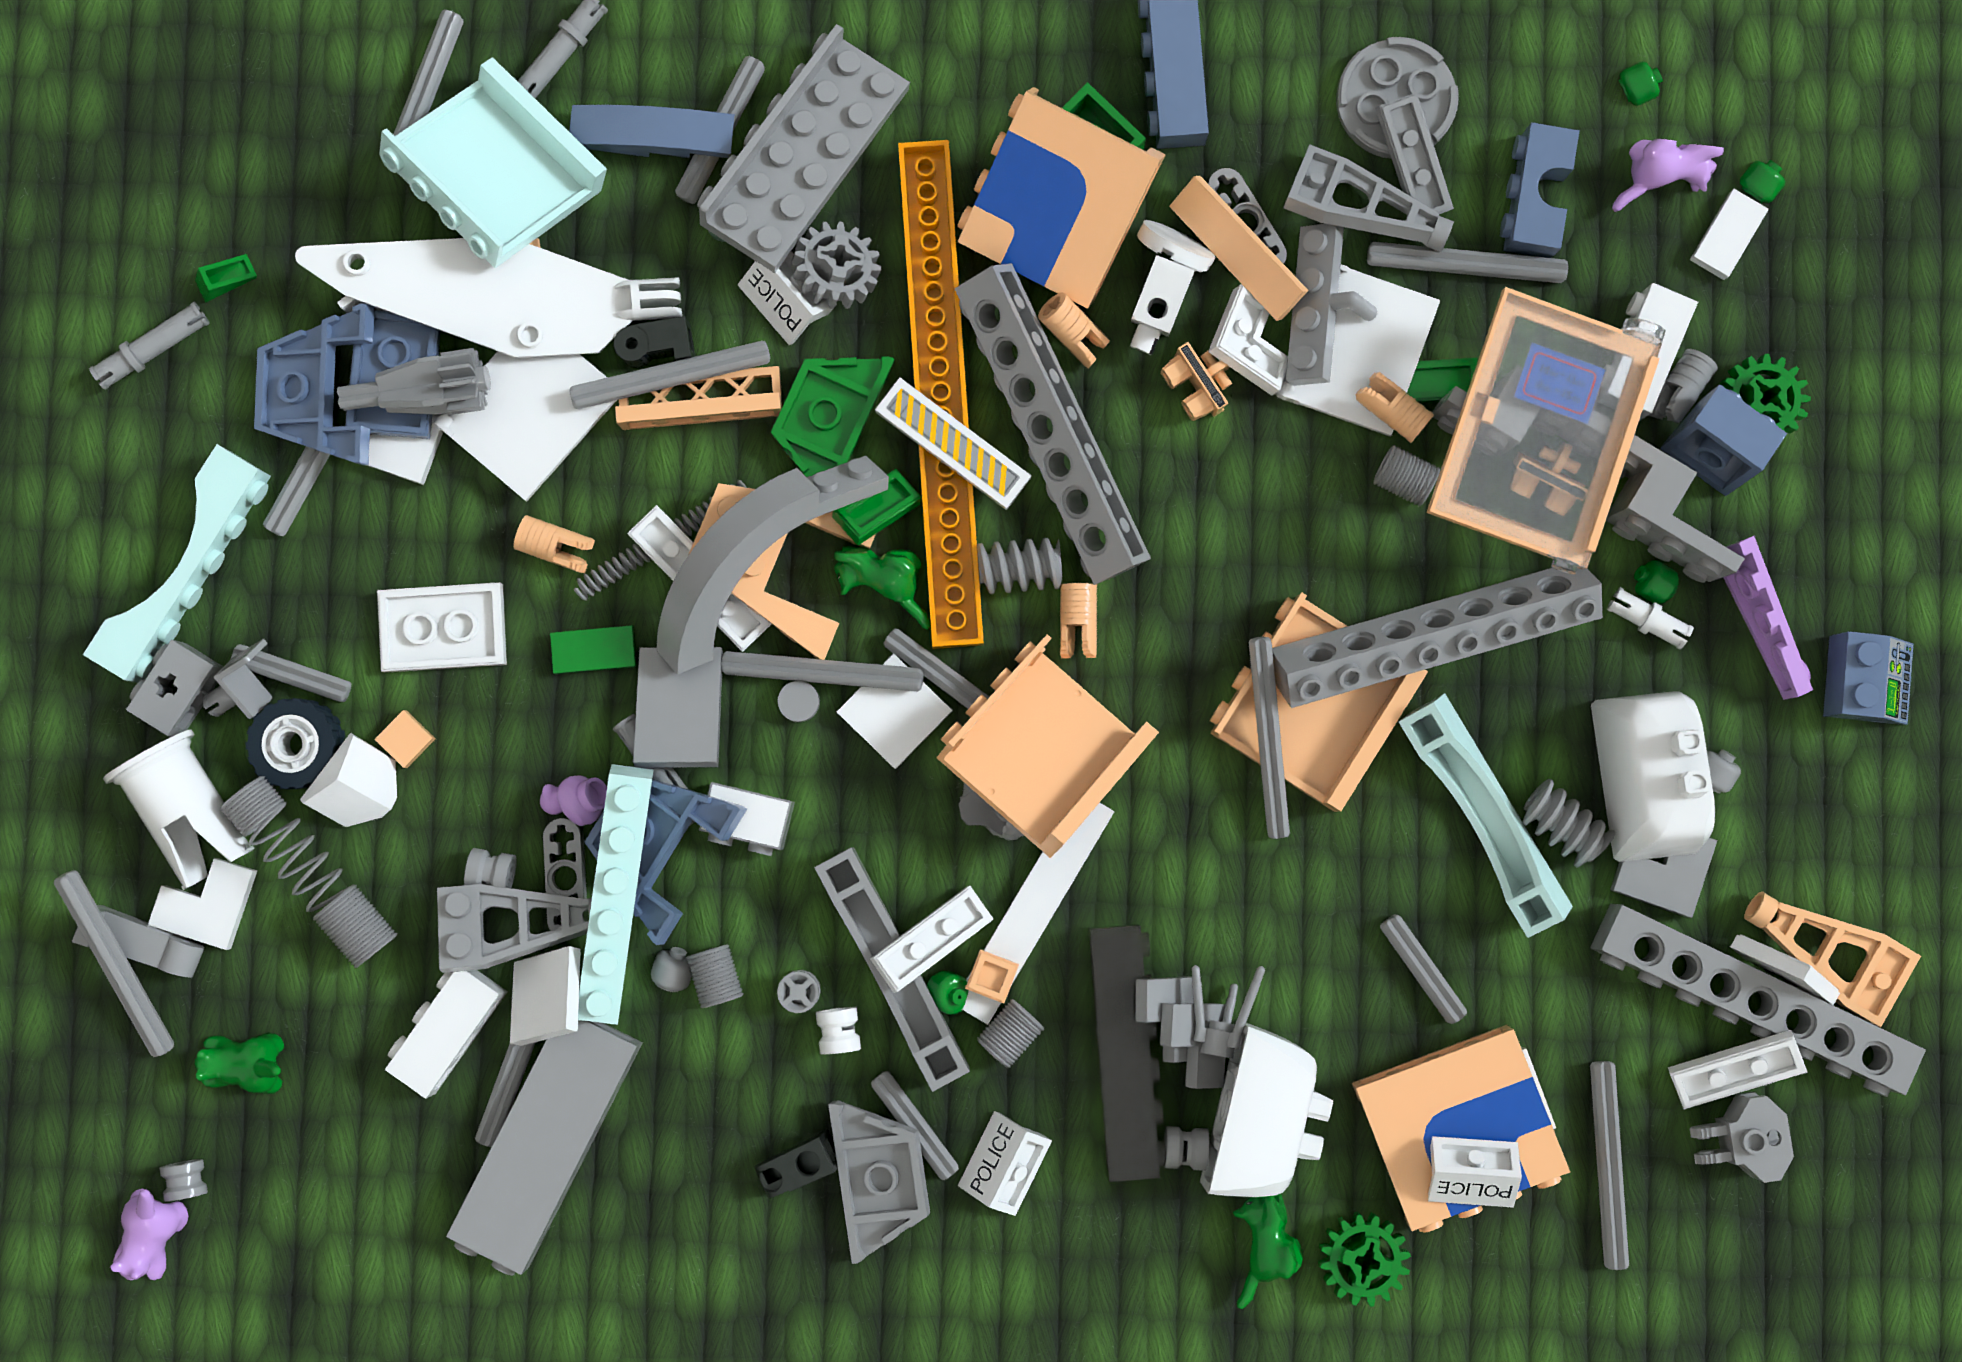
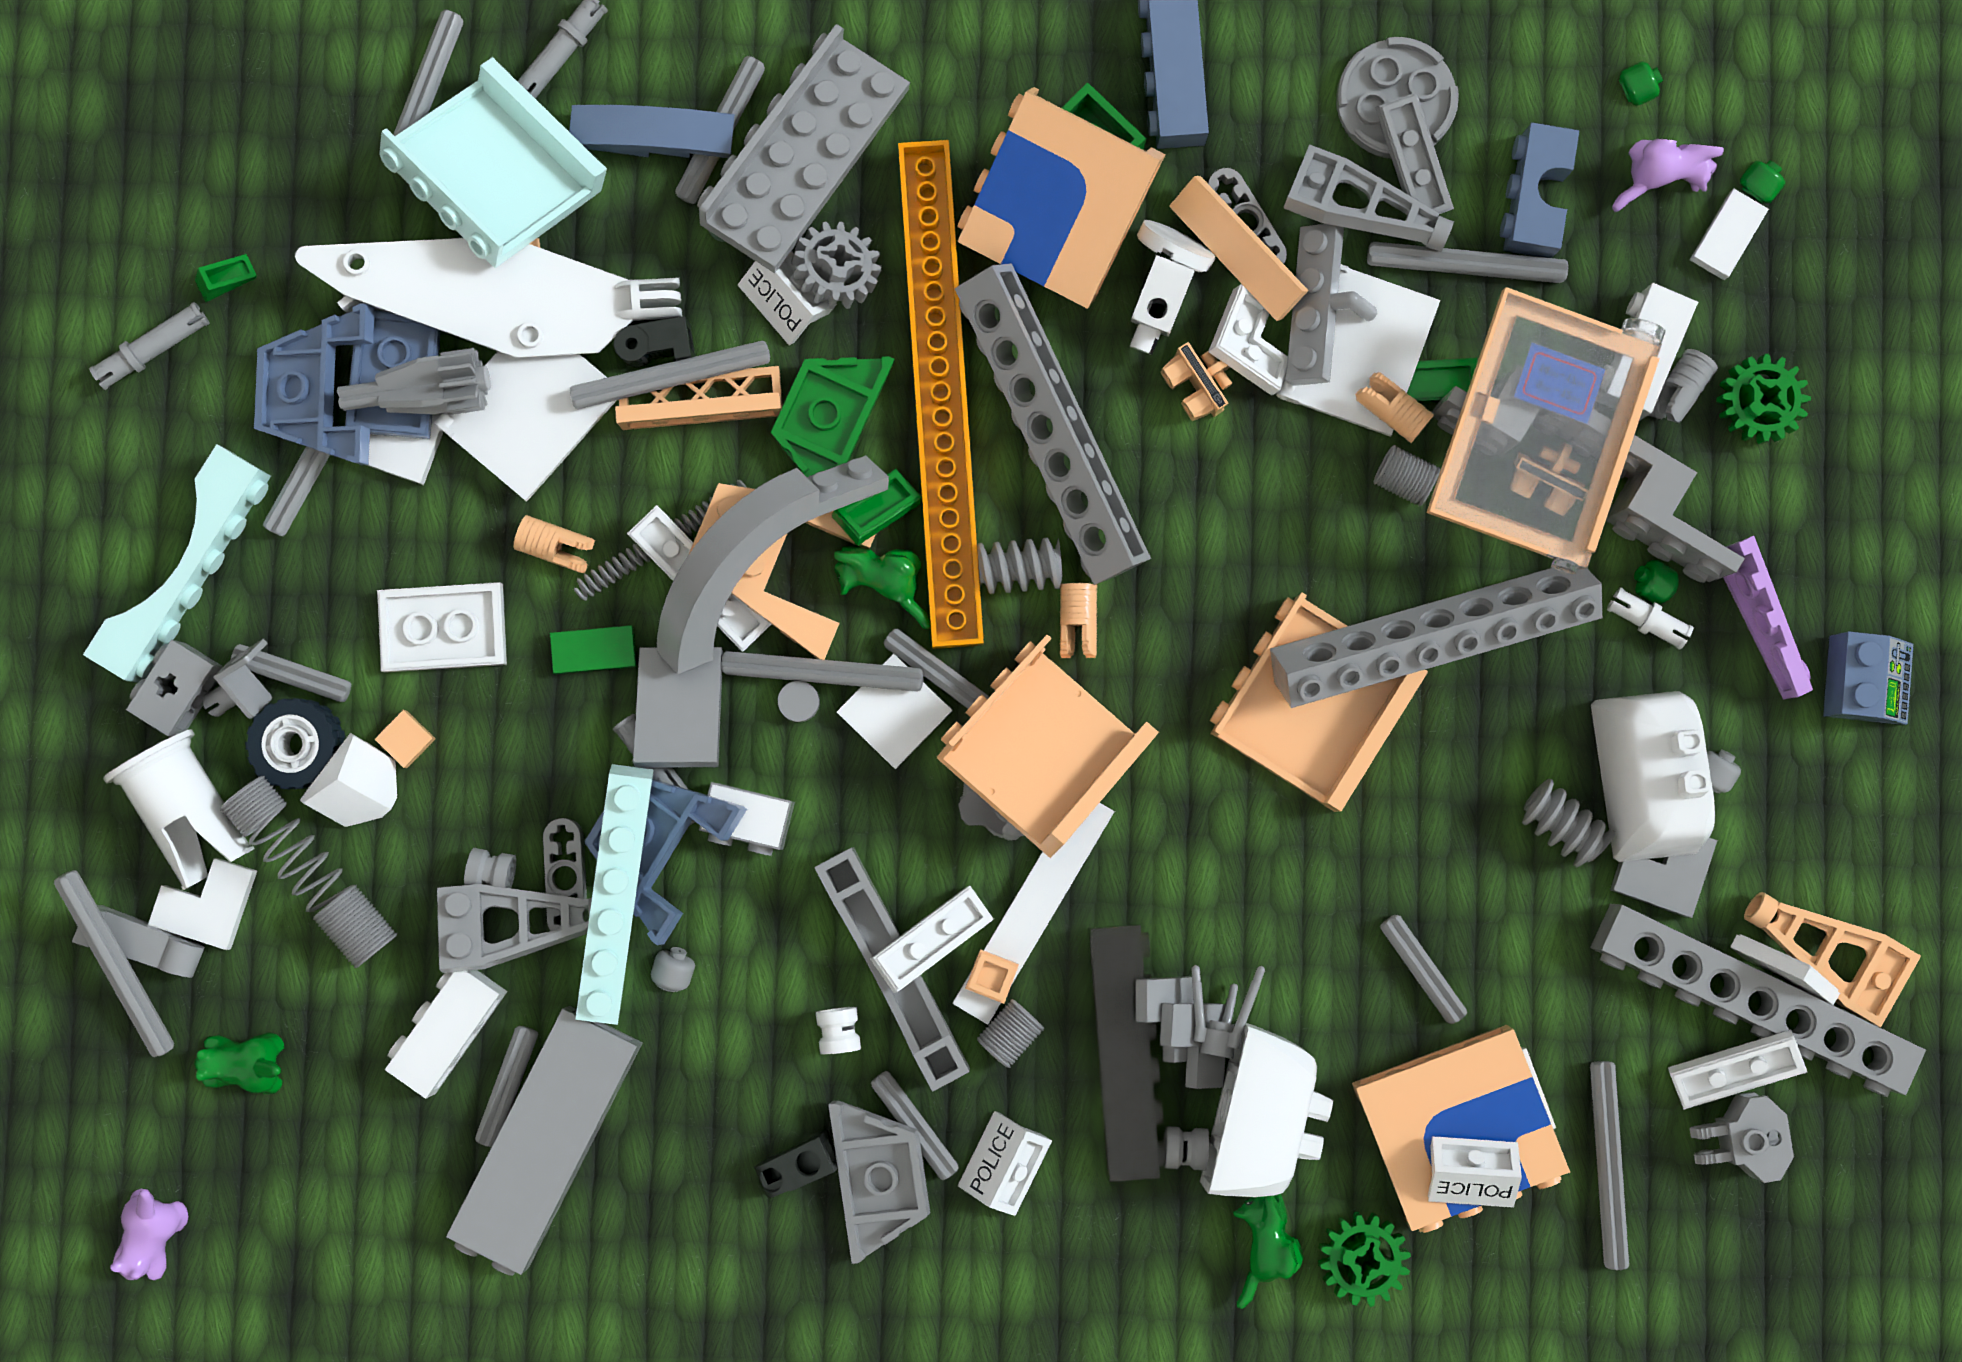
(183, 1180): light grey wheel -> none
(545, 996): white tile -> none
(577, 798): lavender animal -> none
(714, 976): light grey piece -> none
(793, 995): light grey wheel -> none
(948, 991): green piece -> none
(953, 443): tile -> none
(1071, 326): light nougat hinge -> none
(1269, 737): light grey axle -> none
(1519, 866): light aqua arch -> none
(1724, 440): sand blue slope -> none

